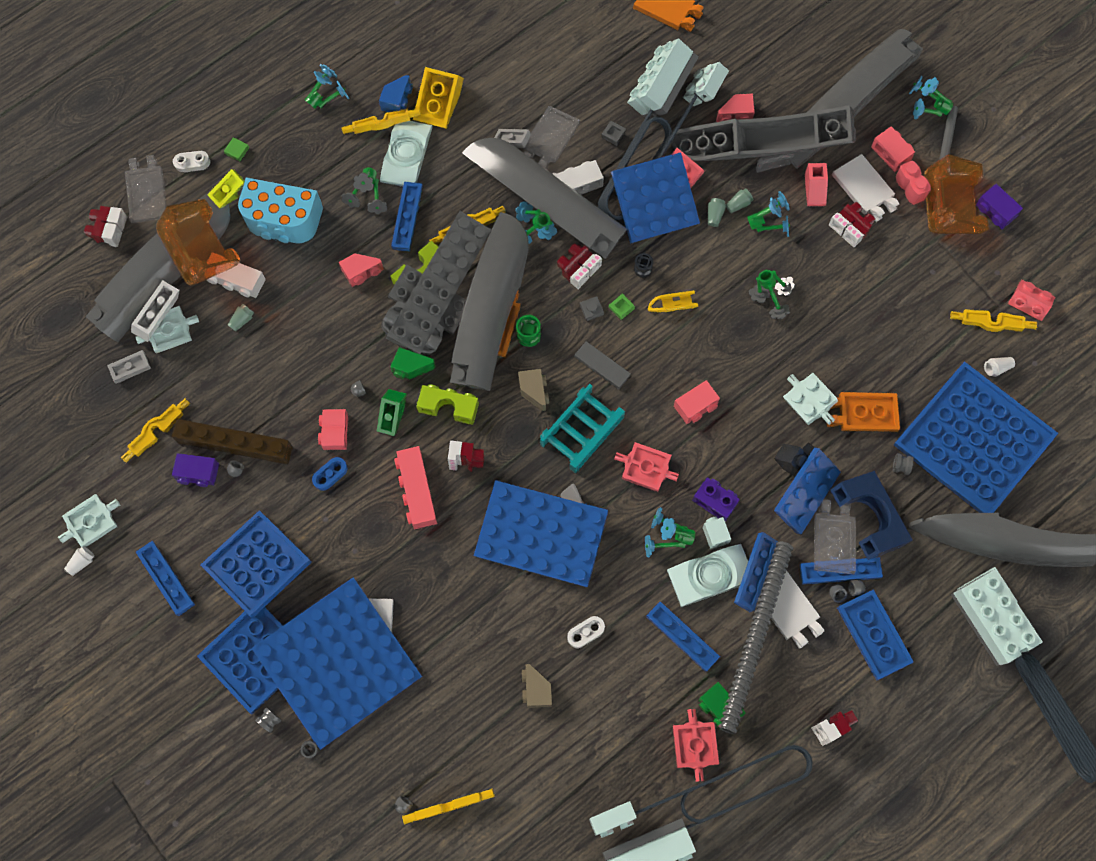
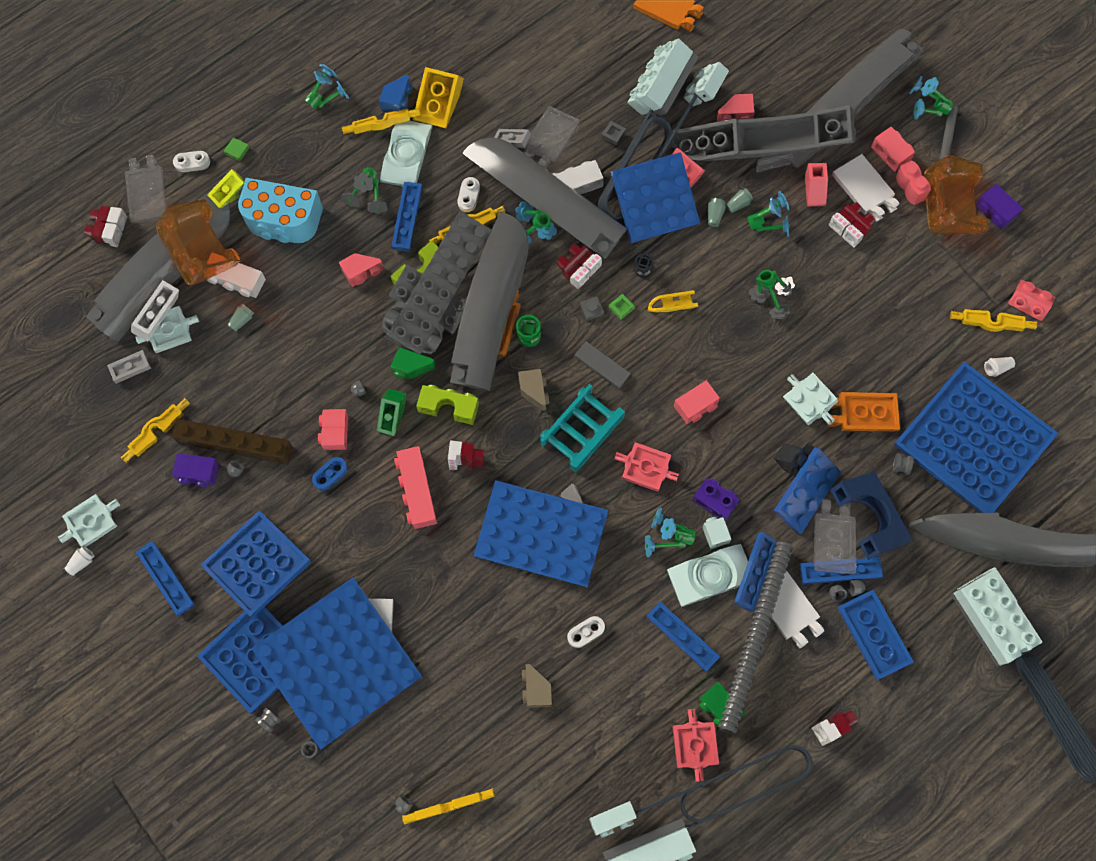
(468, 193): none -> white plate

